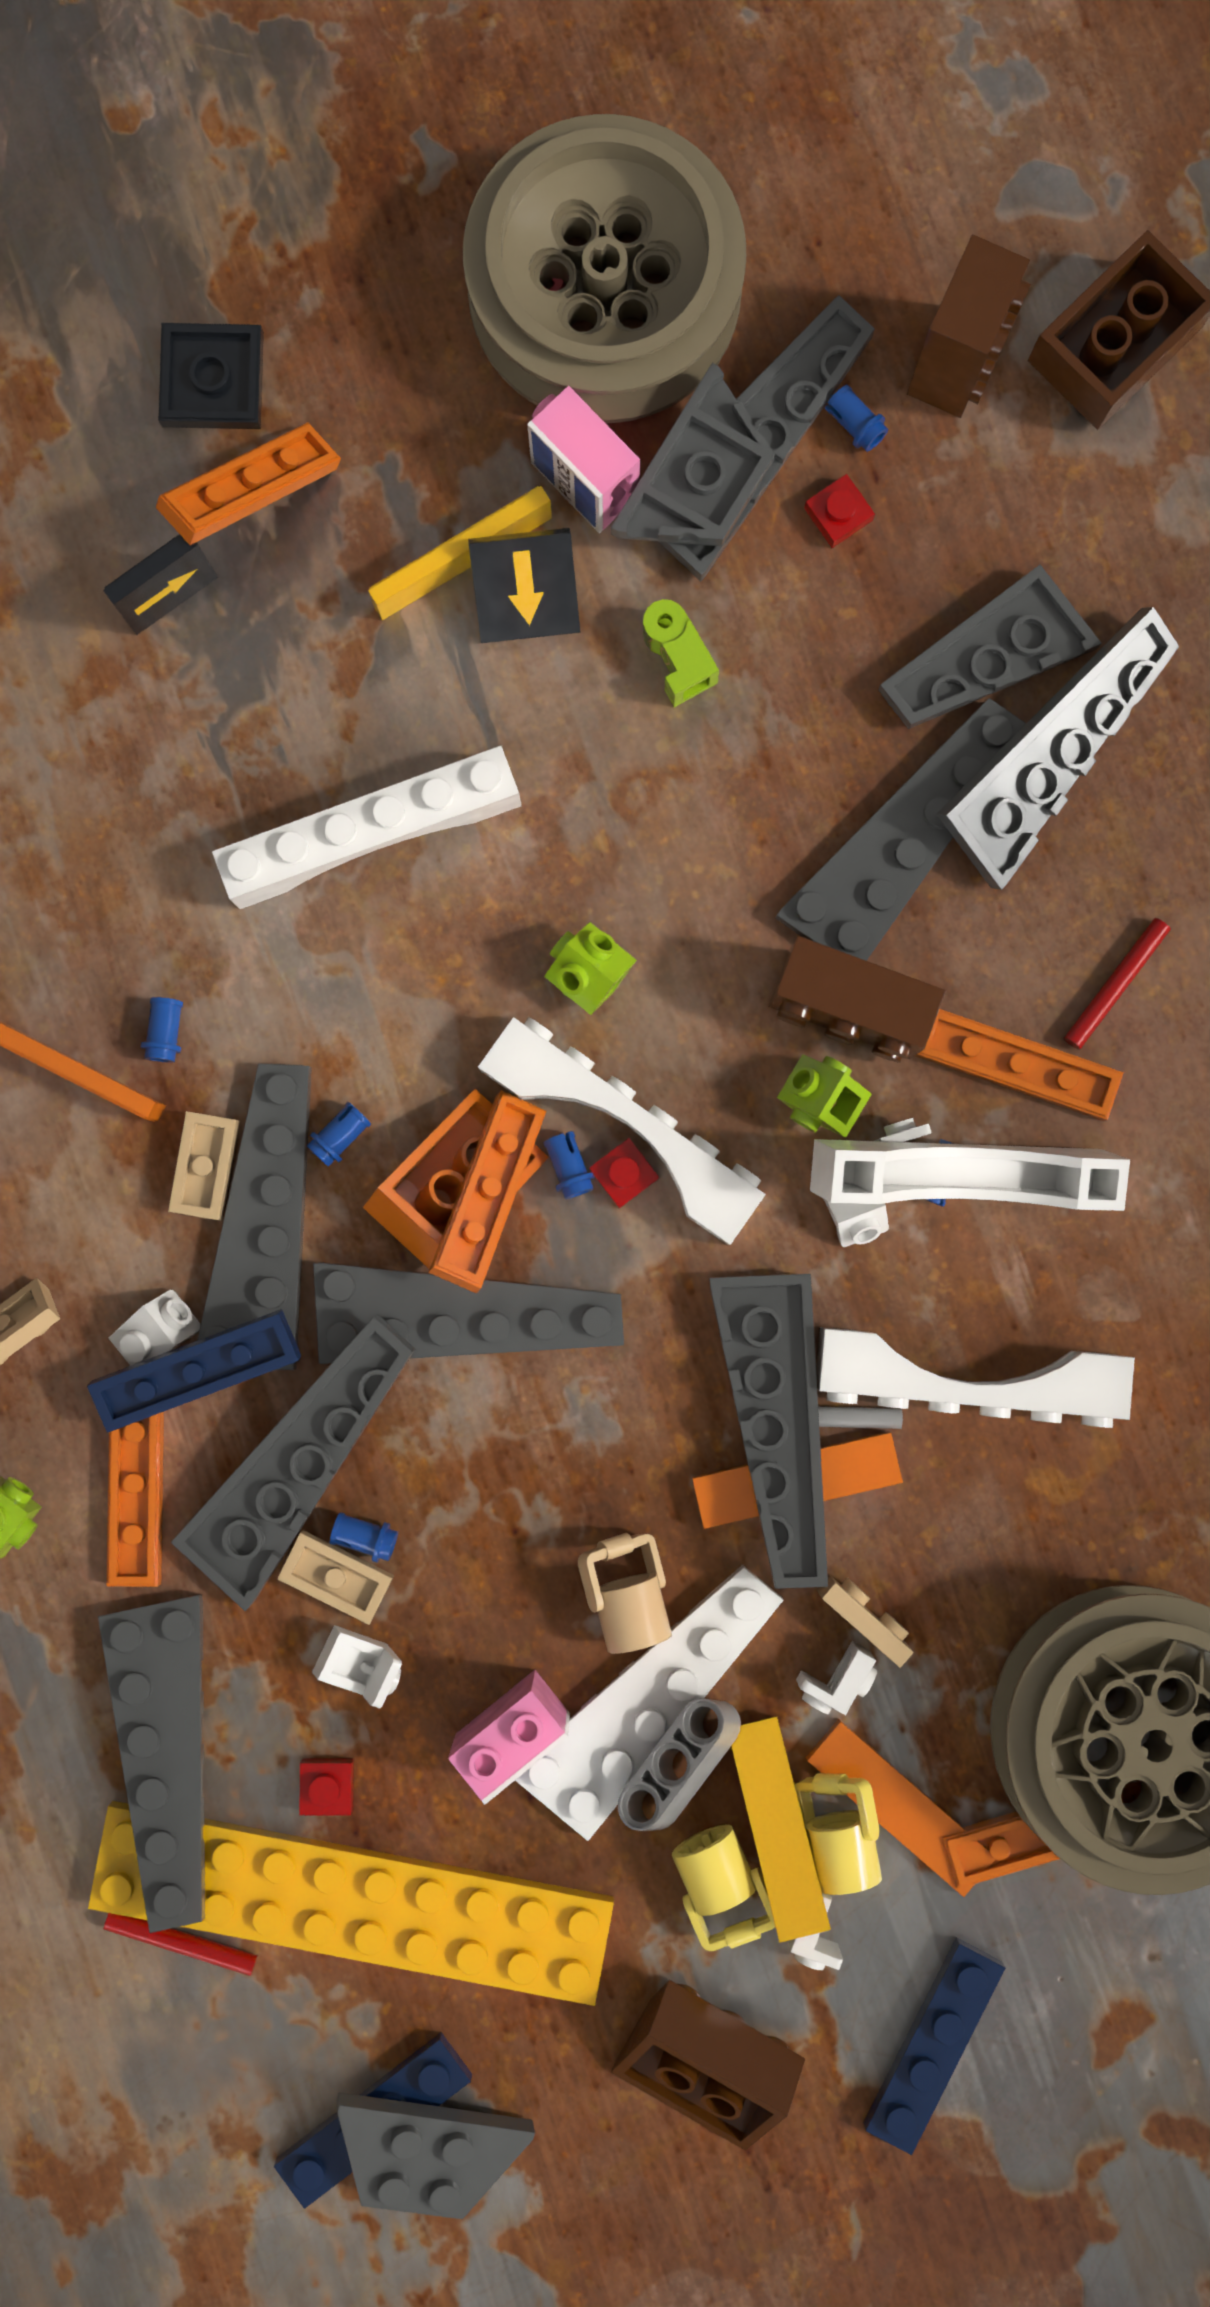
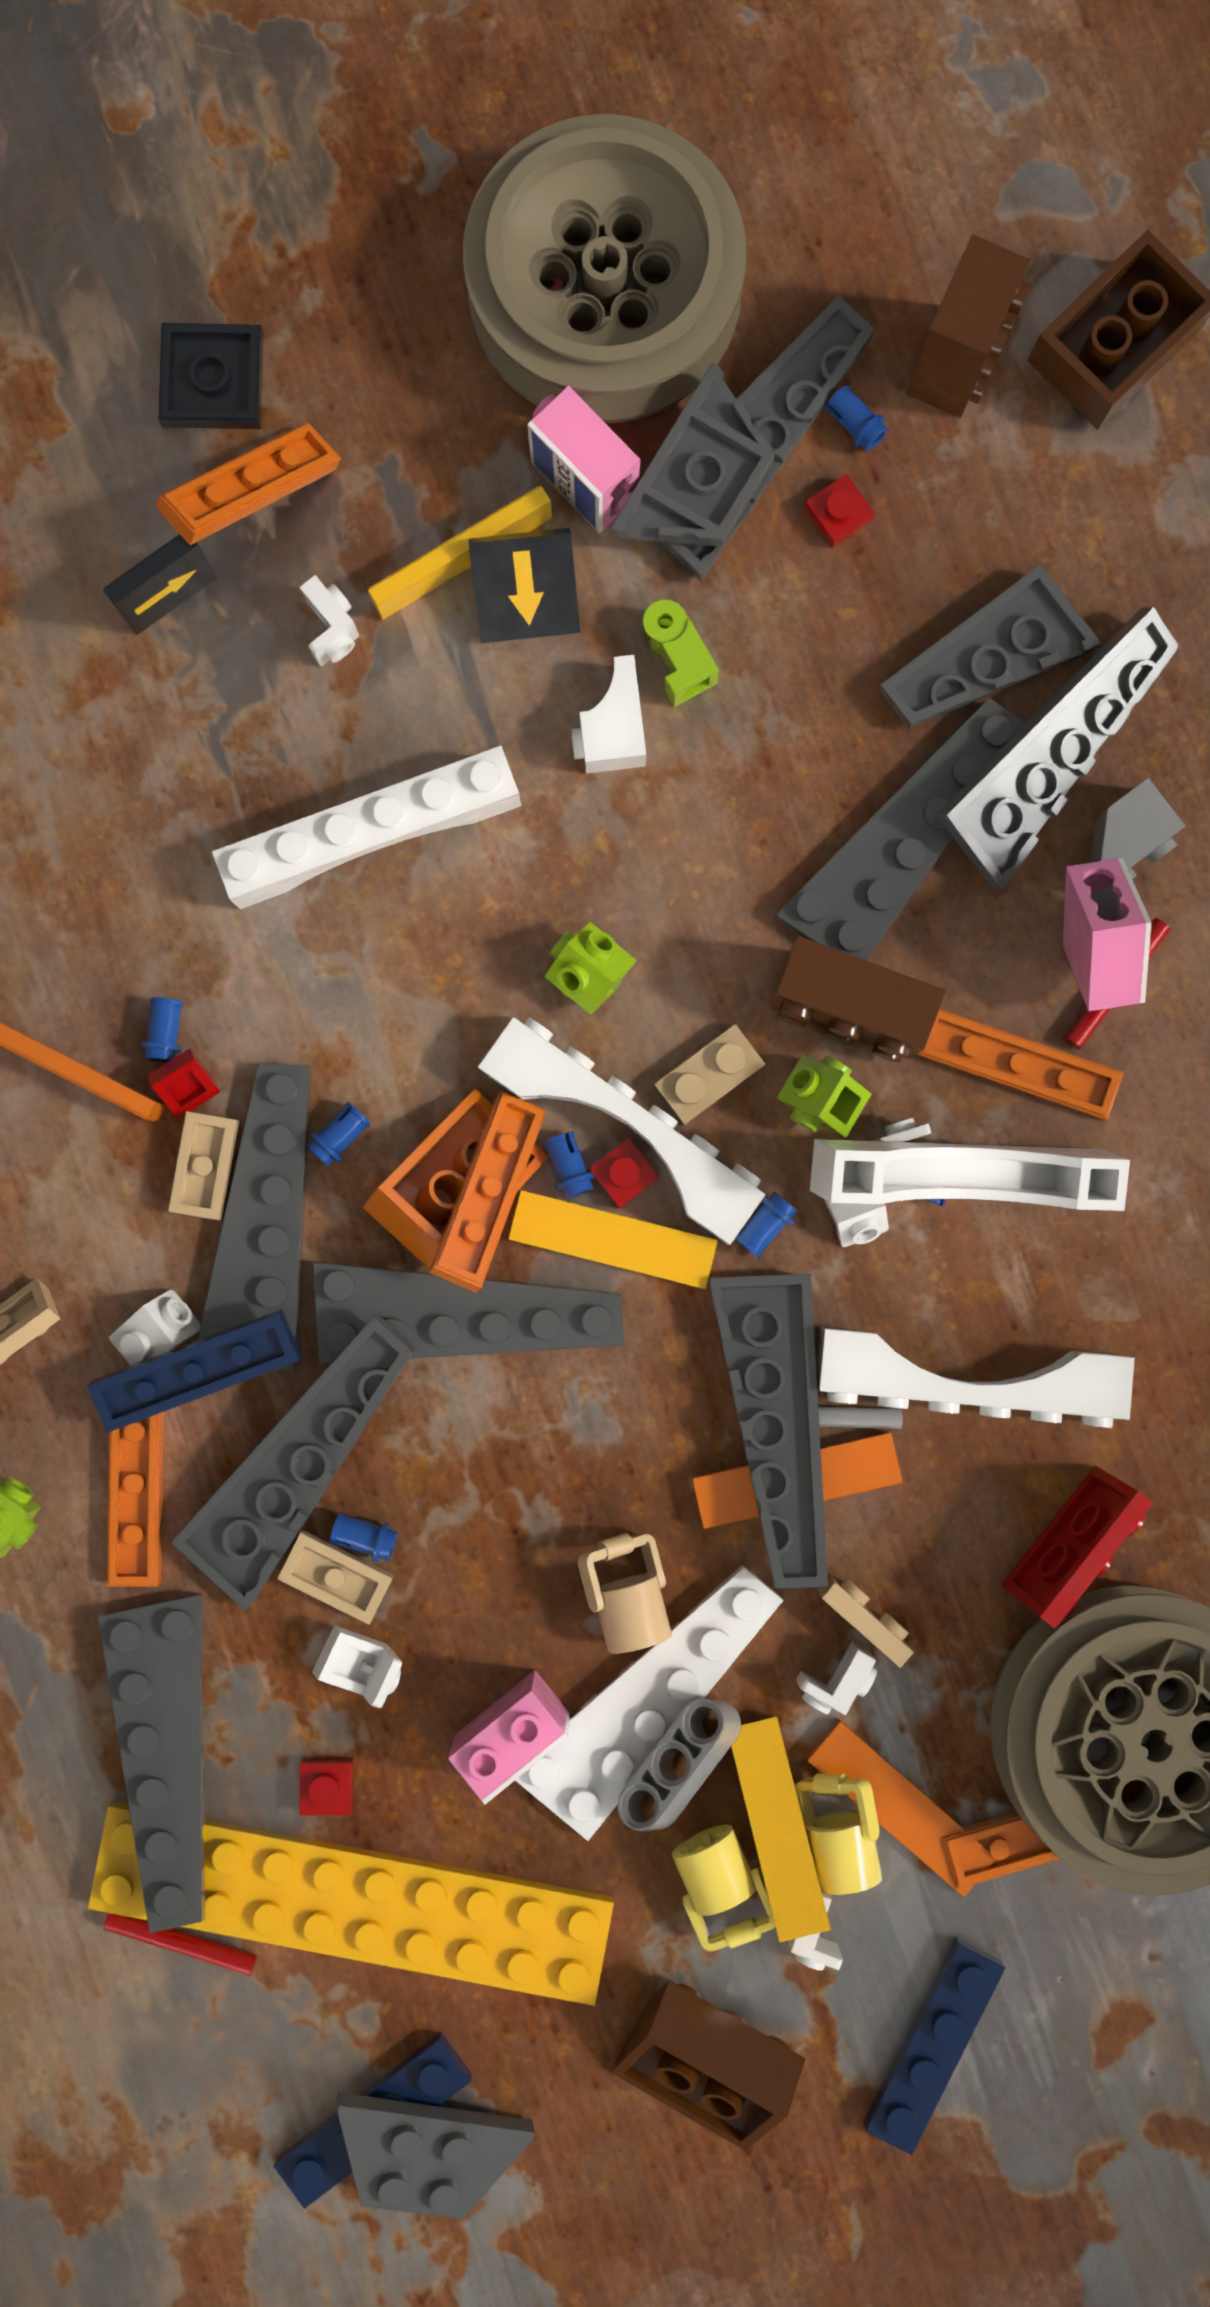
(183, 1083): none -> red plate
(331, 609): none -> white bracket
(613, 730): none -> white arch
(613, 1239): none -> yellow tile
(709, 1074): none -> tan plate
(766, 1224): none -> blue pin
(1077, 1546): none -> red plate
(1106, 934): none -> bright pink piece
(1136, 828): none -> light grey slope

